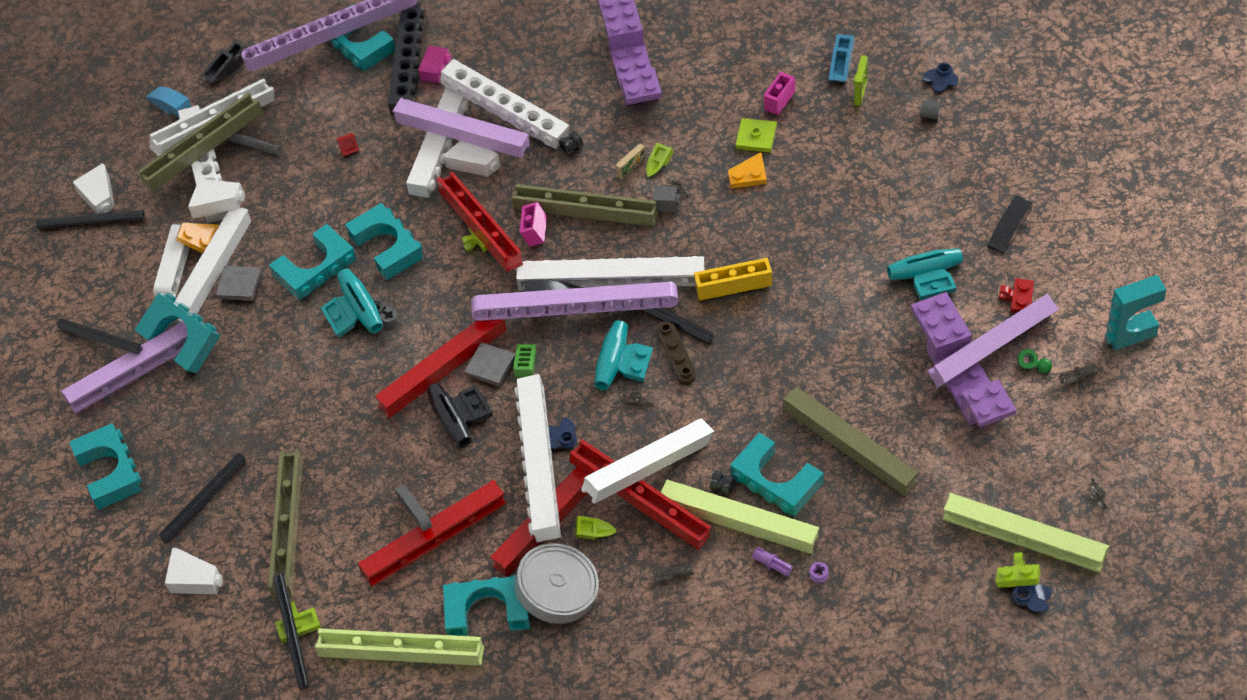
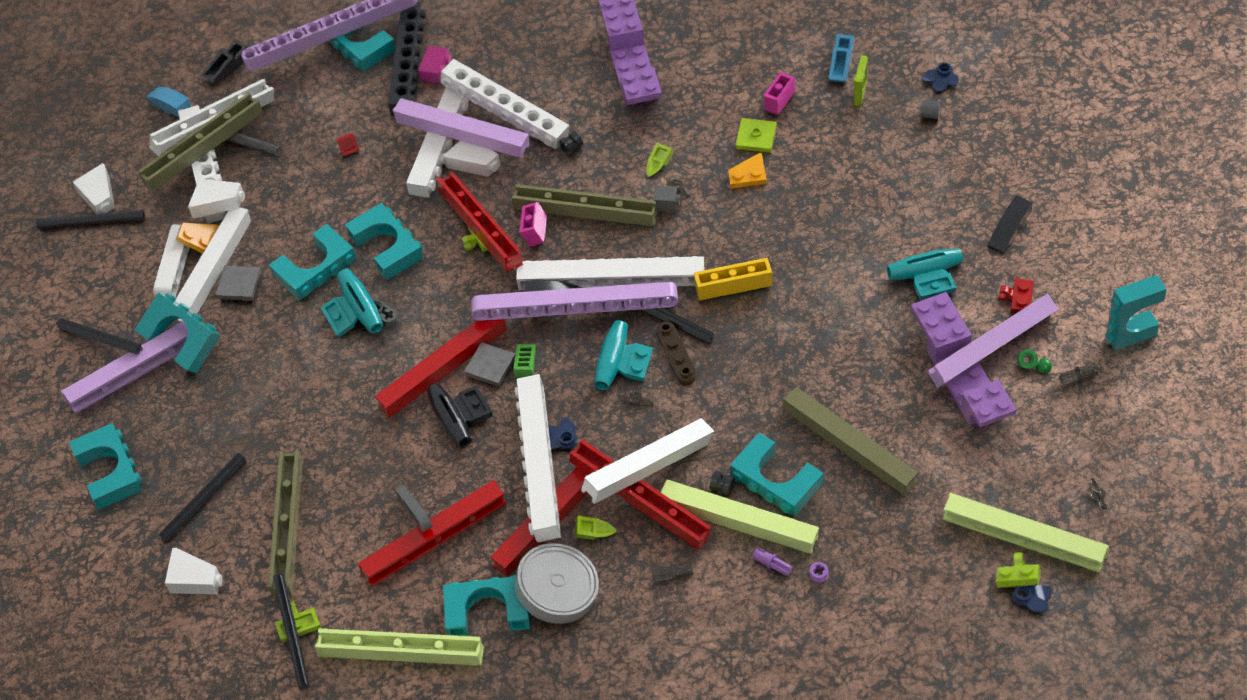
(630, 161): tan tile -> none

